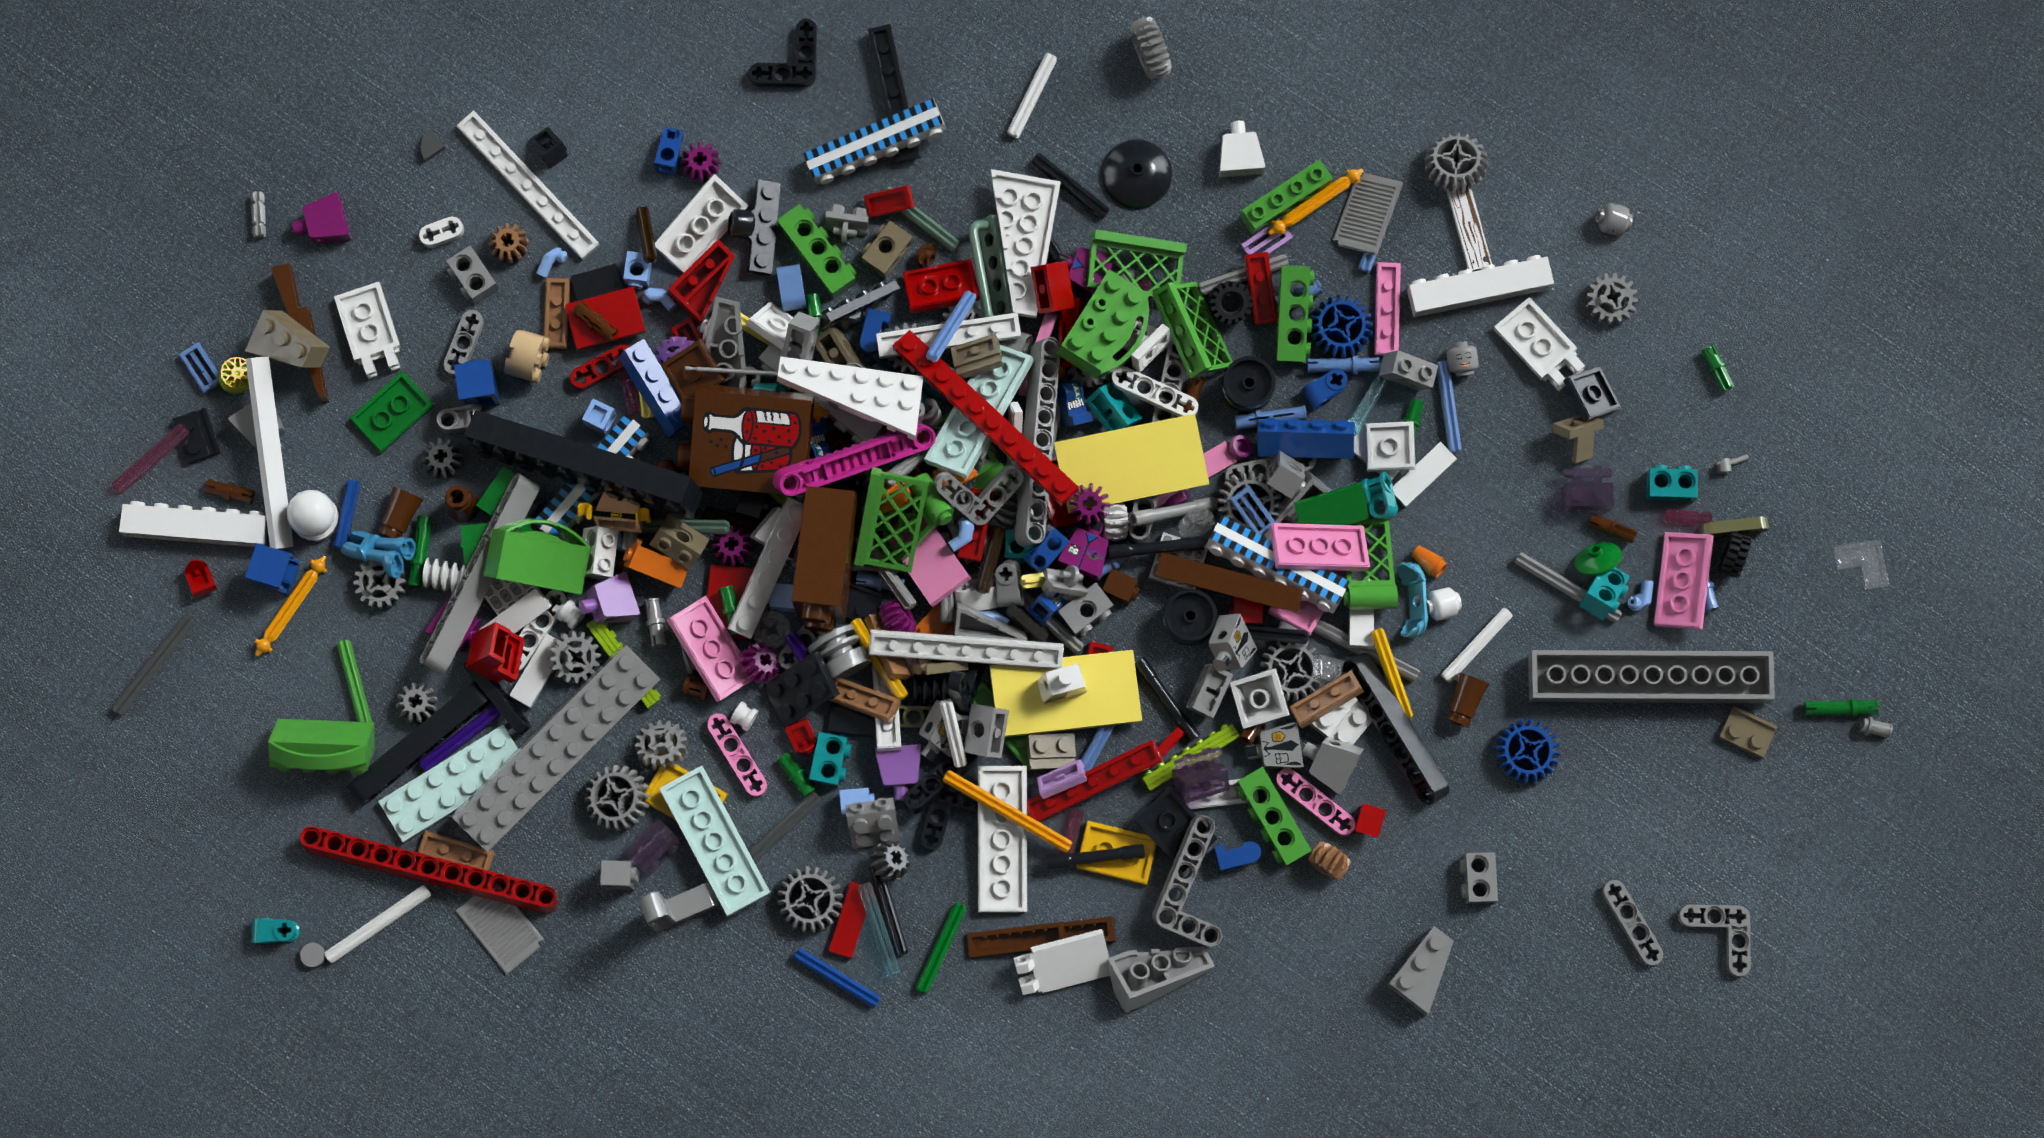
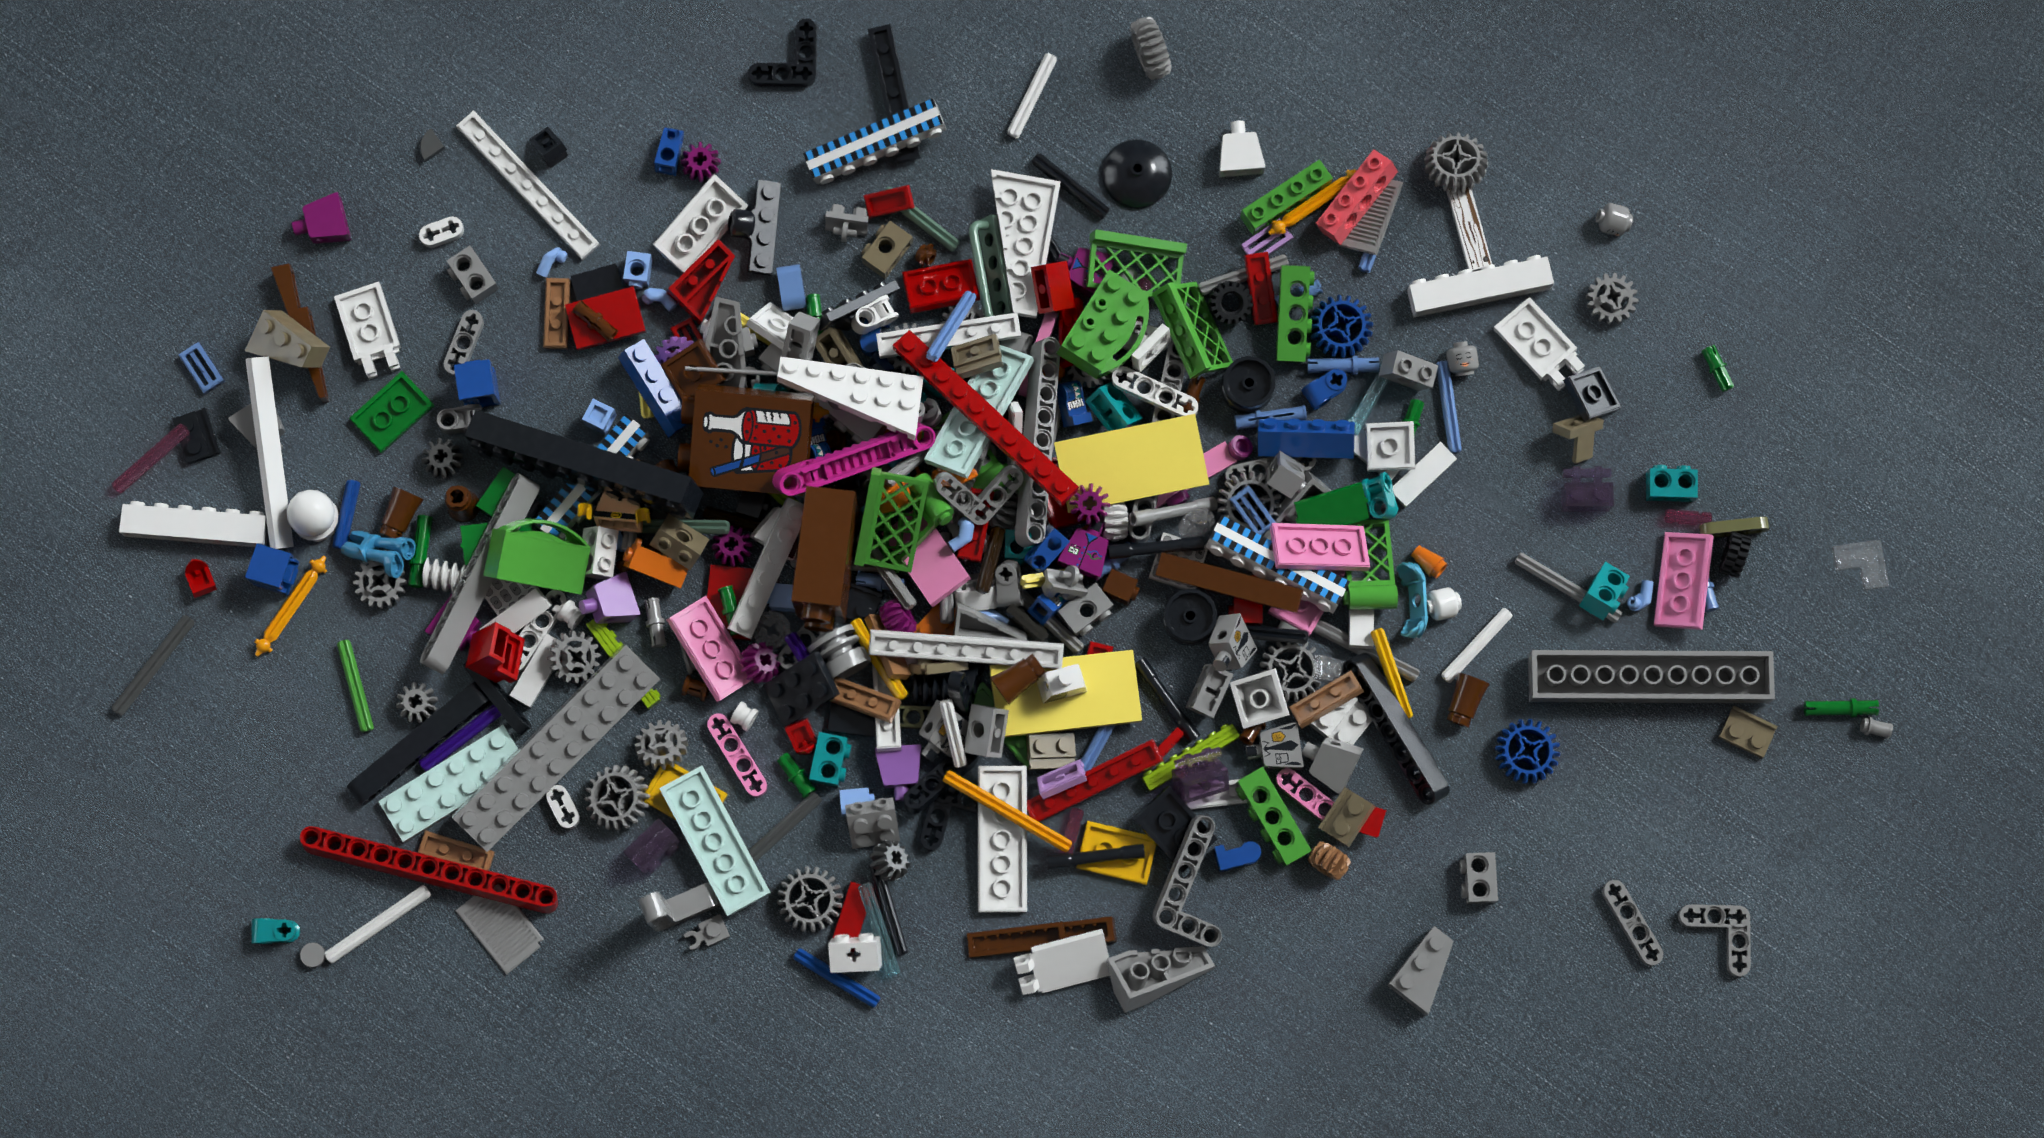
(229, 491): reddish brown pin -> none
(234, 376): lime wheel -> none
(258, 214): light grey axle -> none
(321, 745): bright green piece -> none
(518, 245): medium nougat gear -> none
(527, 356): tan brick -> none
(568, 804): none -> white beam
(583, 369): red beam -> none
(618, 875): light grey brick -> none
(629, 392): clear pink axle -> none
(646, 234): dark brown axle -> none
(711, 932): none -> light grey plate
(749, 342): none -> light grey plate
(834, 283): bright green brick -> none
(845, 961): none -> white brick
(877, 313): none -> white piece
(941, 948): green axle -> none
(1018, 678): none -> reddish brown plant
(1346, 817): none -> dark tan plate
(1357, 197): none -> coral brick
(1387, 308): bright pink tile -> none
(1598, 559): green dish -> none
(1612, 528): reddish brown axle -> none
(1724, 465): light grey hand -> none

